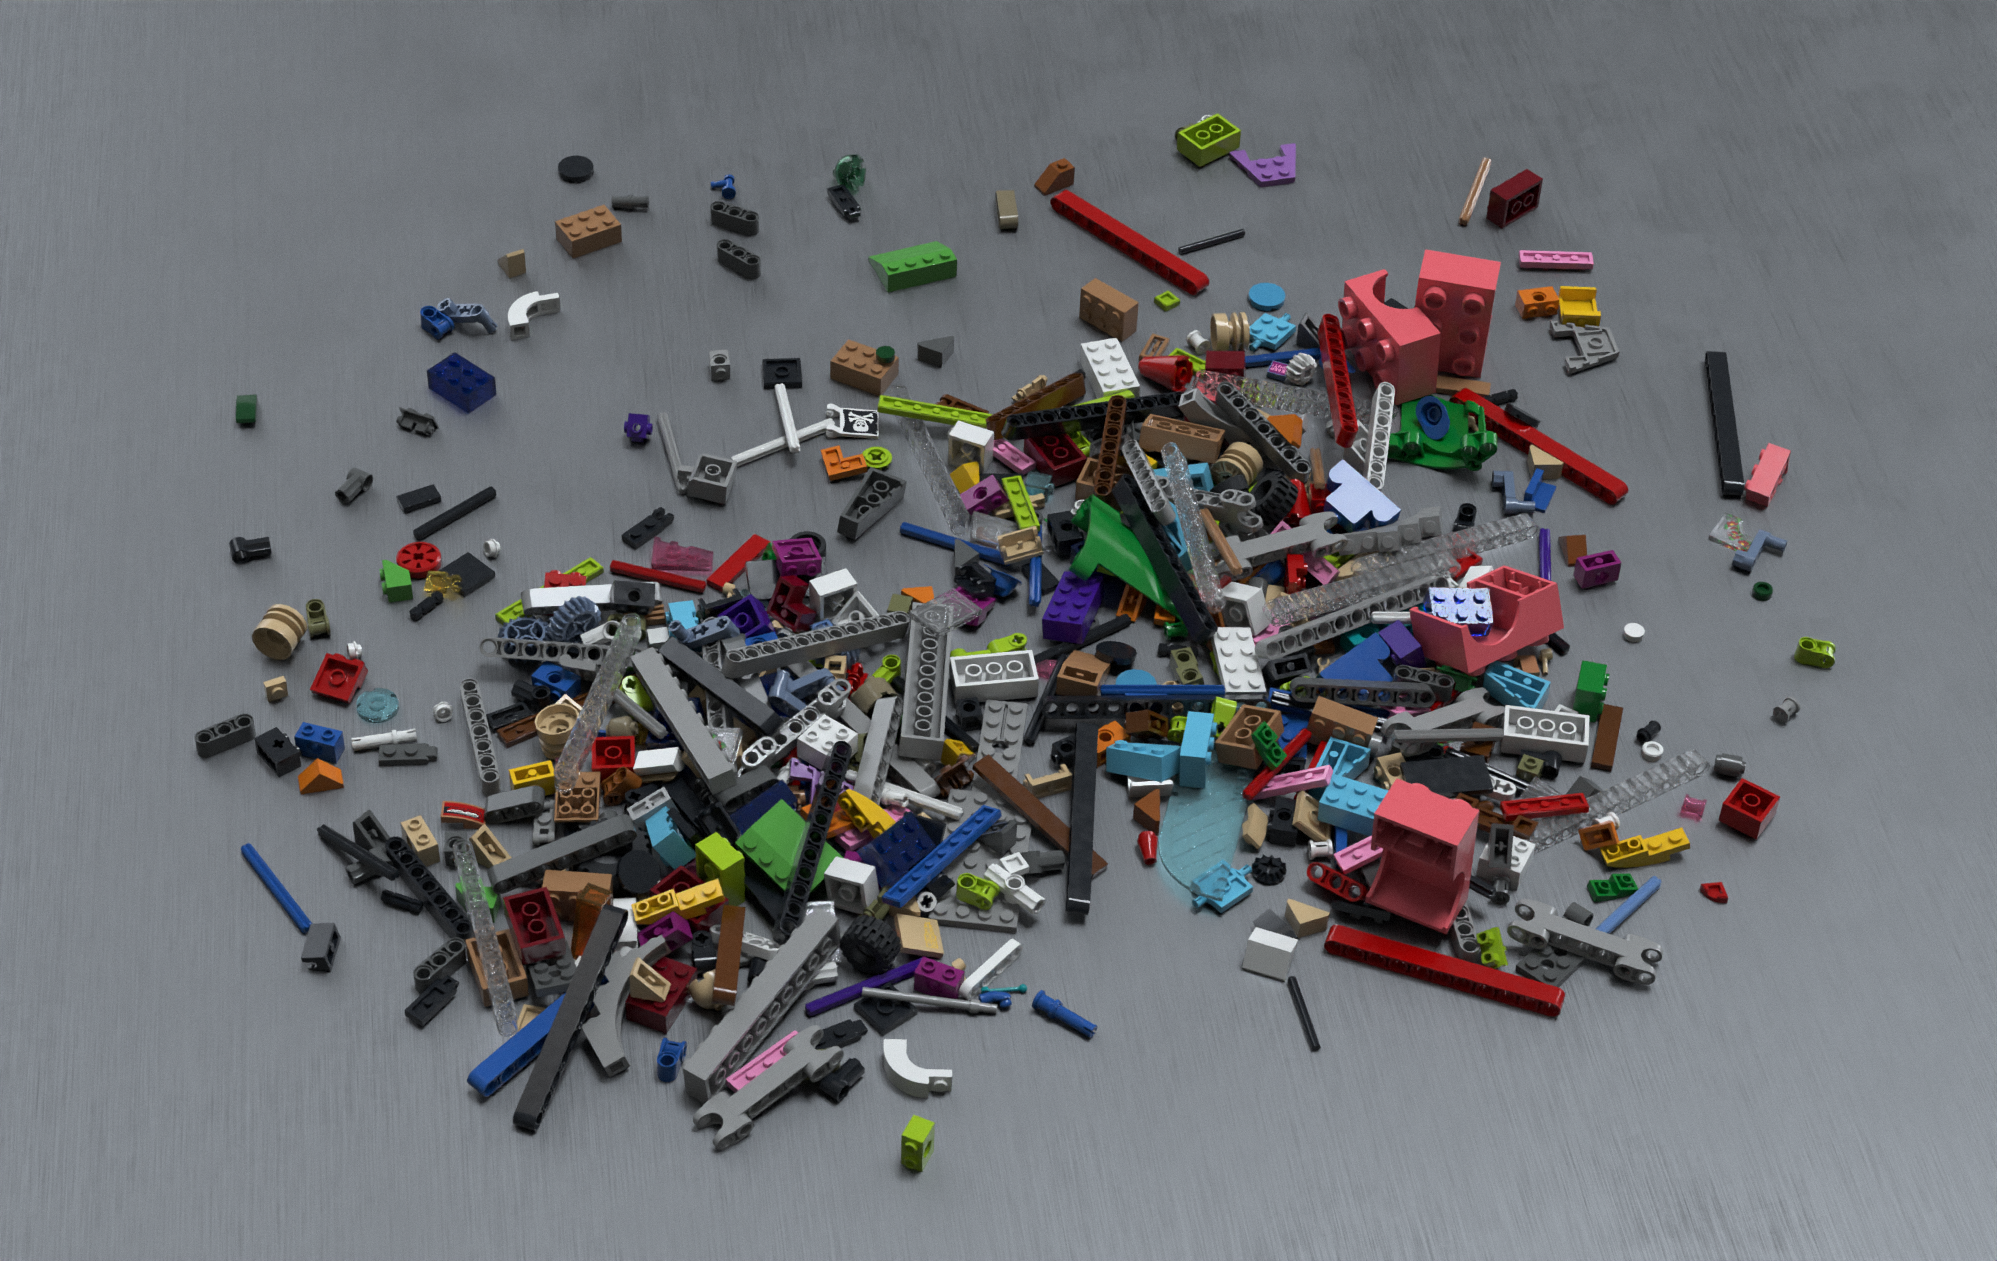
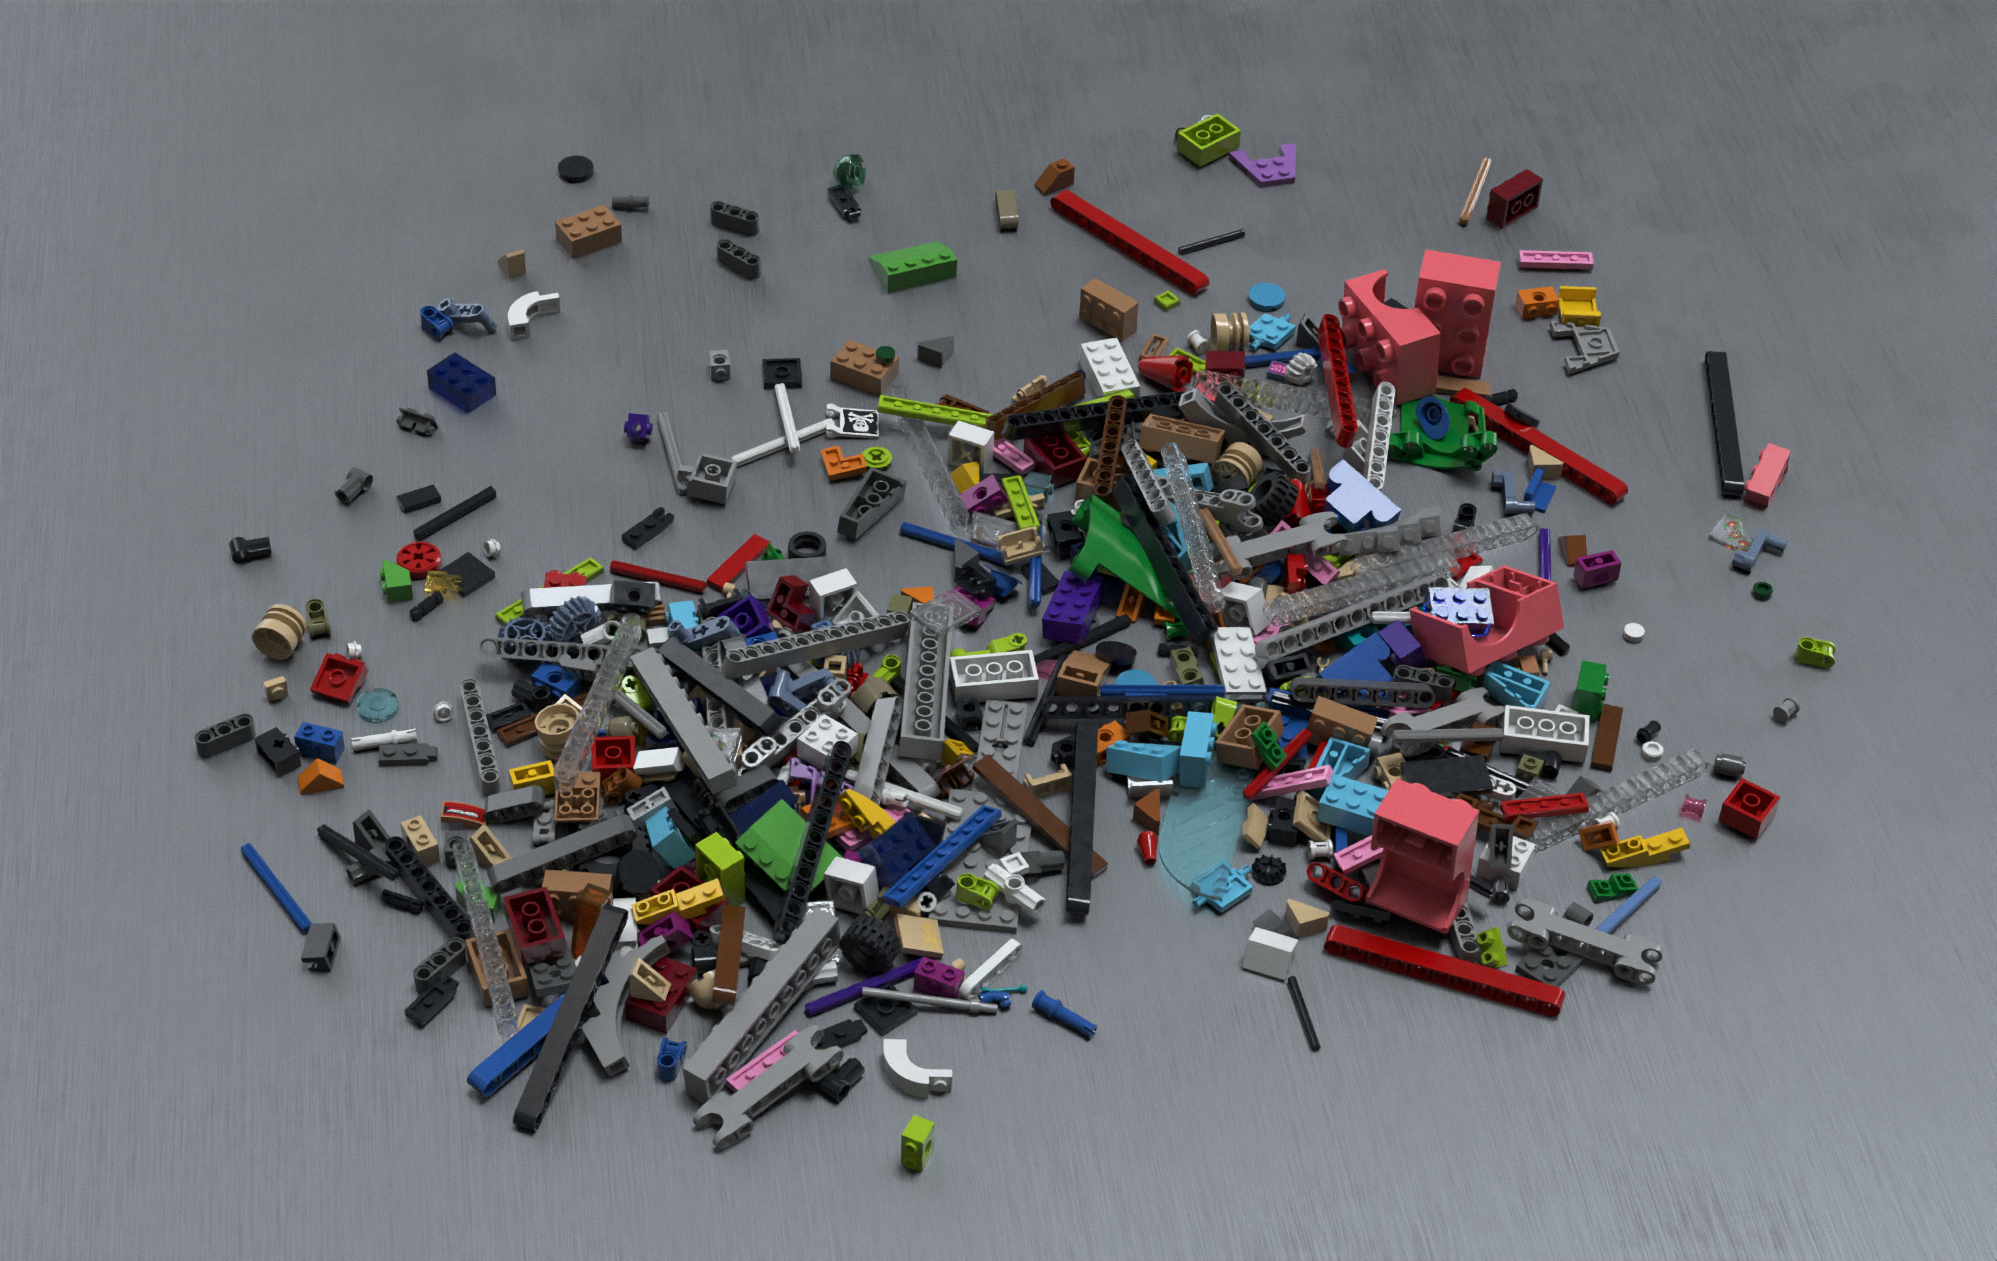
(246, 408): dark green slope -> none
(679, 558): clear pink wing -> none
(728, 189): blue piece -> none
(797, 557): magenta plate -> none
(1289, 426): orange slope -> none
(1714, 892): red tile -> none

